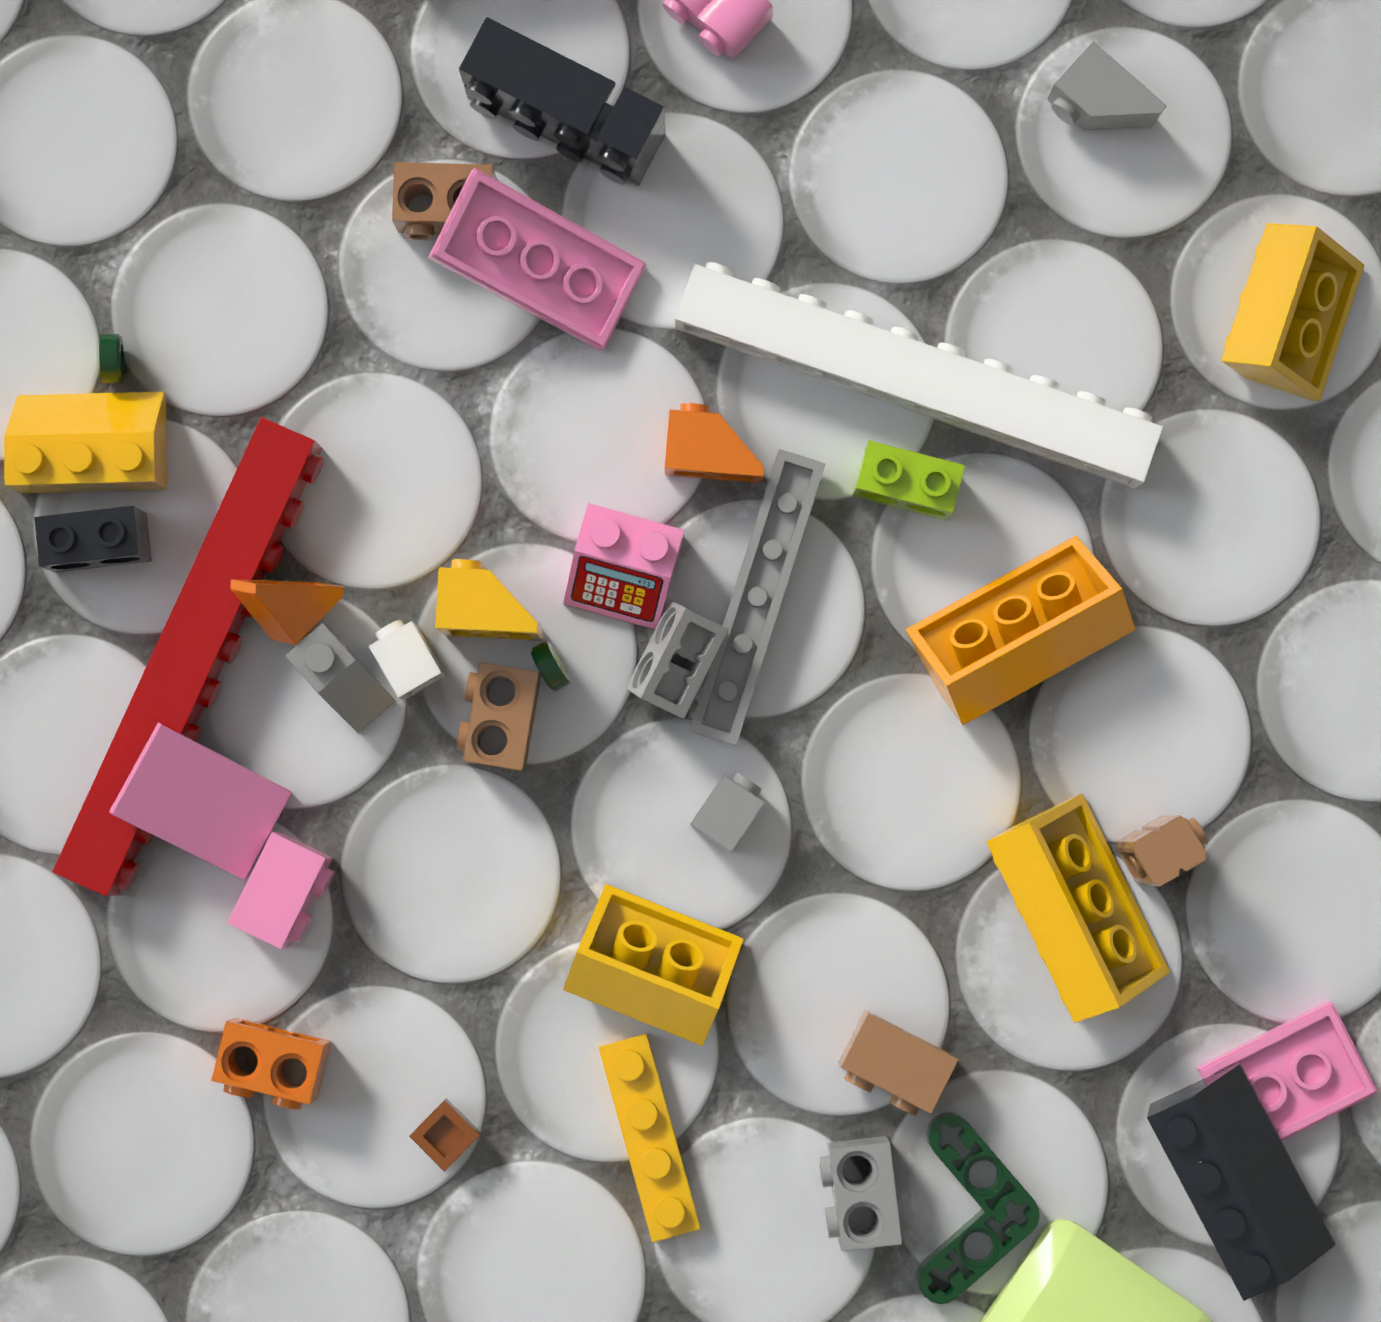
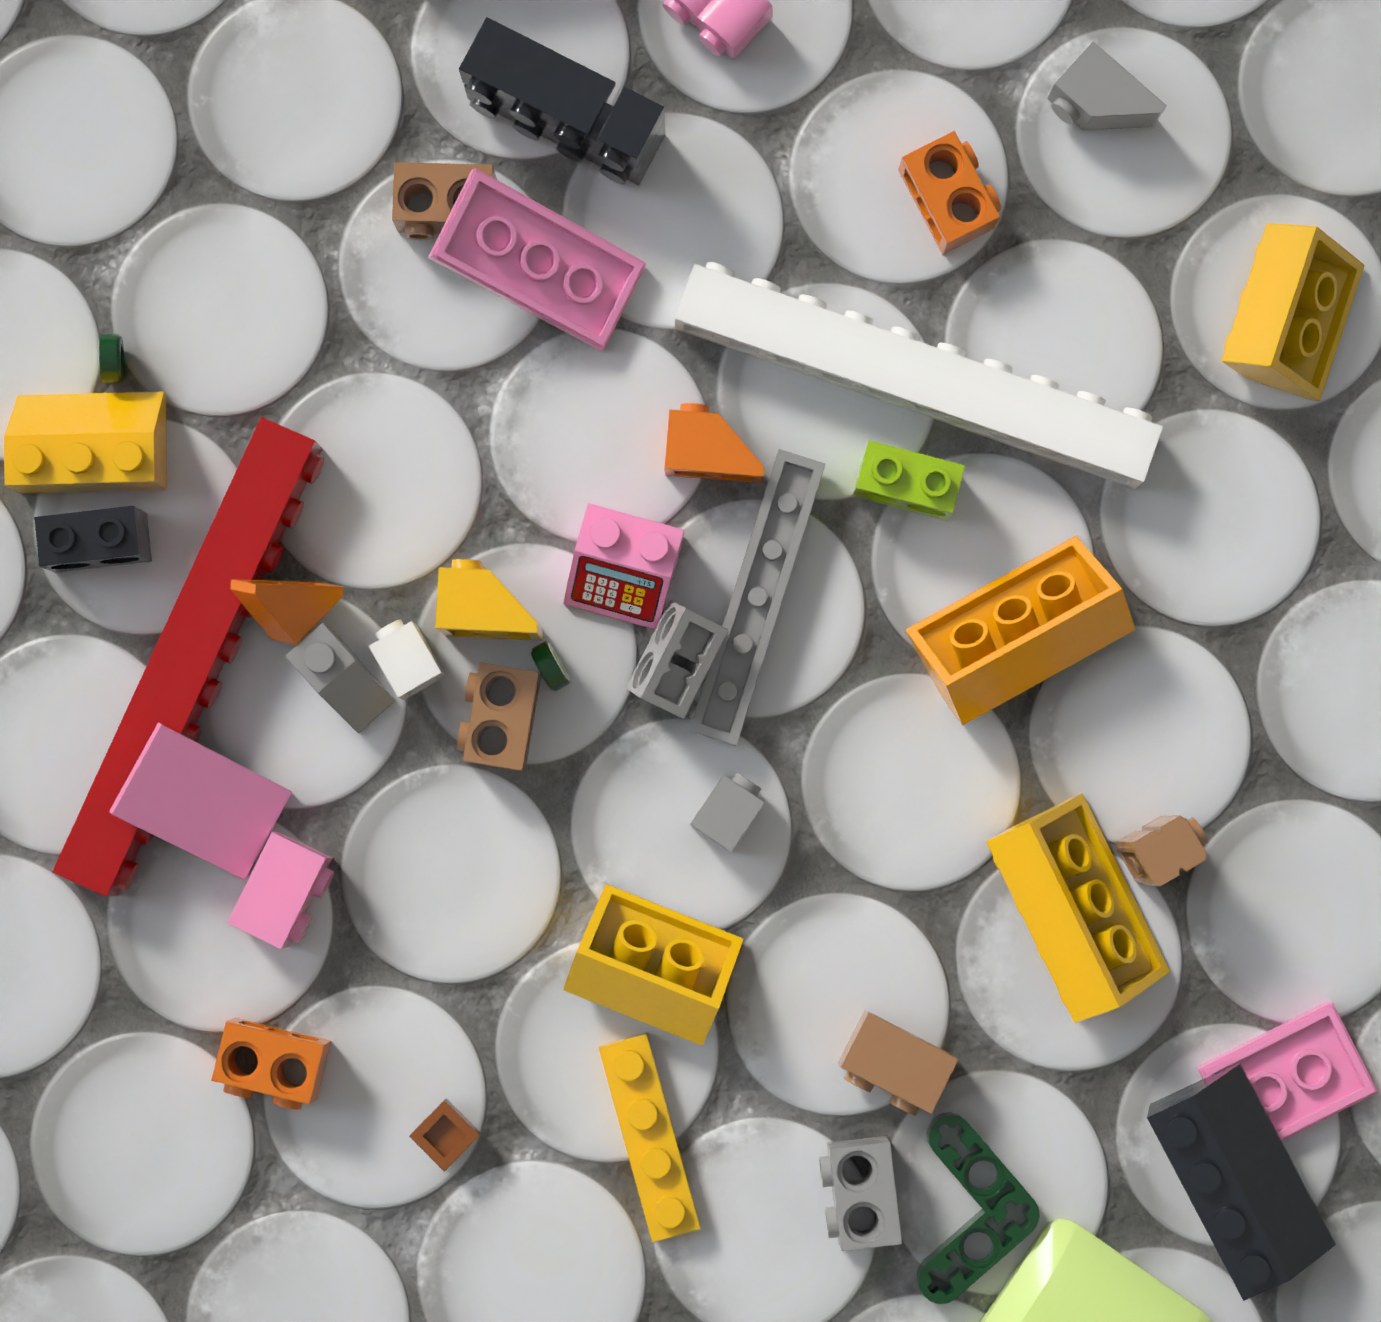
(937, 196): none -> orange brick

